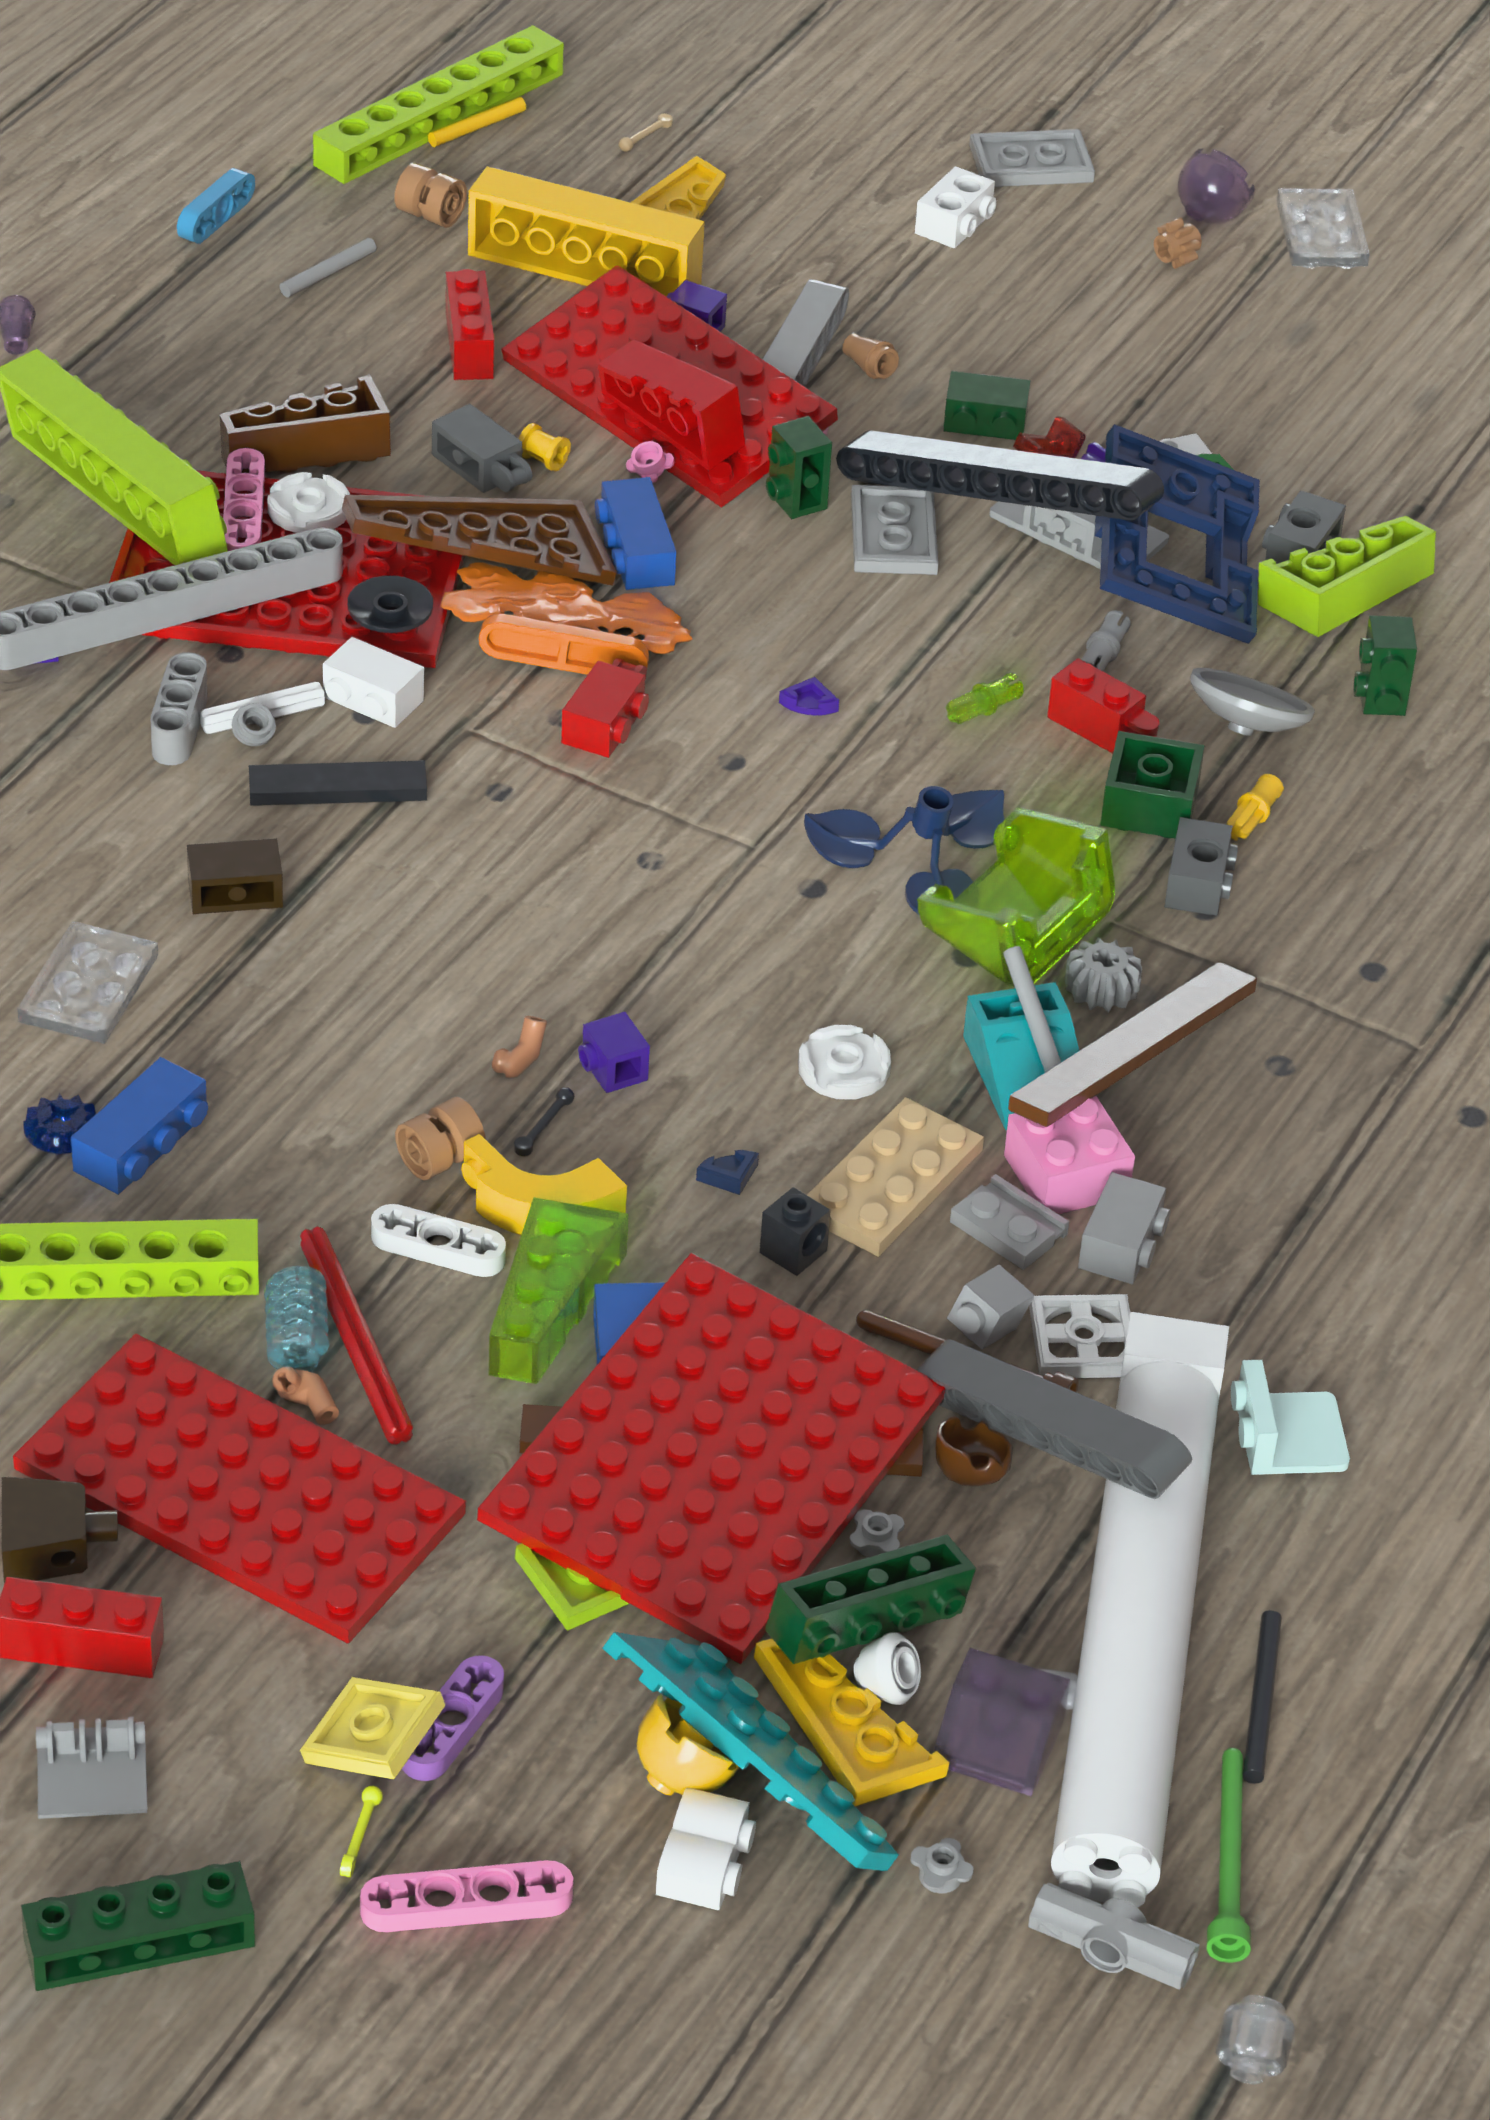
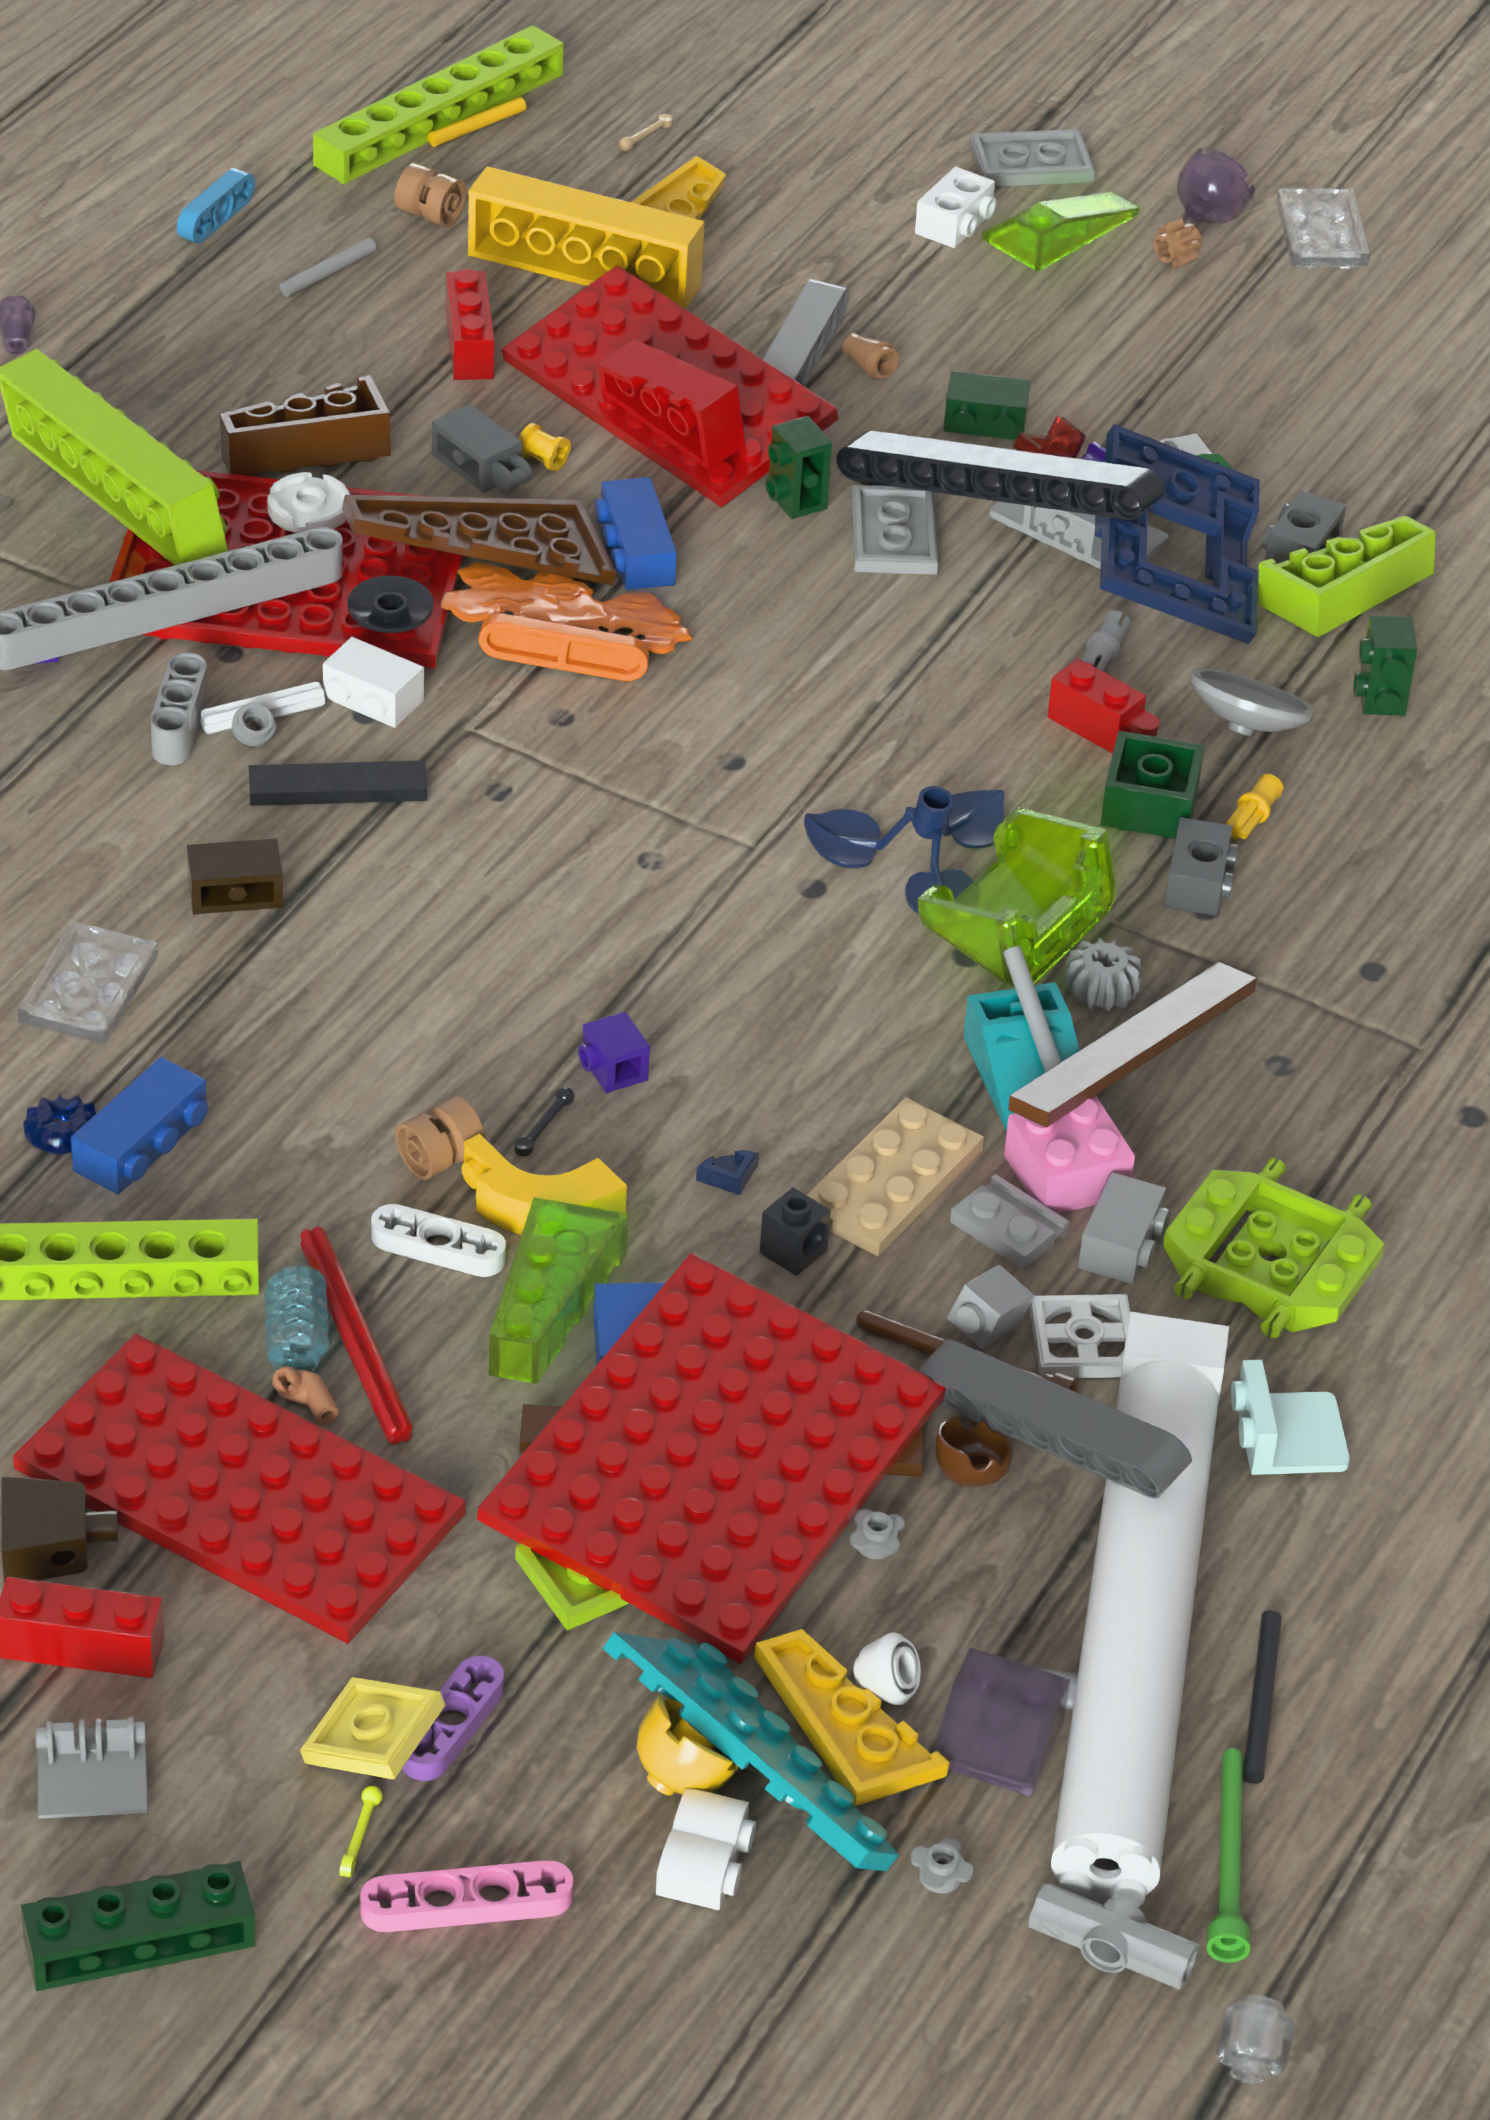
(244, 504): bright pink beam -> none
(526, 1051): nougat arm -> none
(605, 707): red brick -> none
(649, 460): bright pink plate -> none
(702, 302): dark purple brick -> none
(809, 698): dark purple tile -> none
(844, 1062): white tile -> none
(870, 1599): dark green brick -> none
(984, 699): clear neon green axle -> none
(1058, 227): none -> clear neon green wedge
(1320, 1249): none -> lime piece

